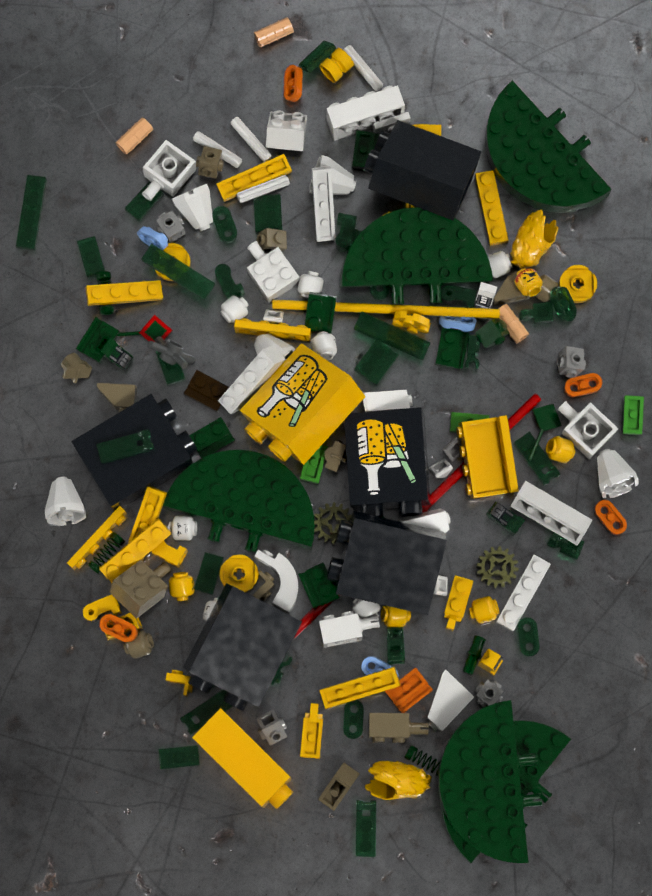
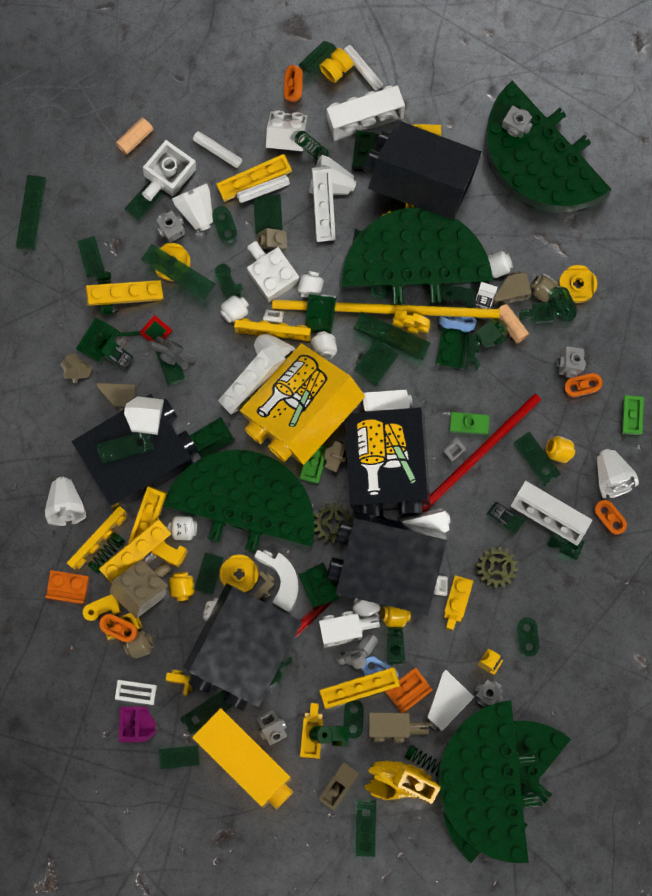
(67, 587): none -> orange plate
(135, 700): none -> white tile
(136, 724): none -> magenta slope
(144, 414): none -> white slope
(149, 236): light blue plate -> none
(205, 390): dark brown plate -> none
(210, 162): dark tan brick -> none
(250, 139): white axle -> none
(273, 32): light nougat axle -> none
(302, 144): none -> dark green piece
(324, 734): none -> dark green leg
(345, 237): clear green leg -> none
(357, 657): none -> light grey bar
(388, 124): white plate -> none
(416, 784): none -> yellow brick
(441, 469): white slope -> none
(474, 654): dark green axle -> none
(484, 609): yellow head -> none
(487, 457): yellow panel -> none
(491, 208): yellow plate -> none
(517, 122): none -> light grey brick
(523, 593): white plate -> none
(528, 282): yellow head -> none
(533, 240): yellow head -> none
(546, 419): dark green piece -> none
(587, 428): white brick -> none

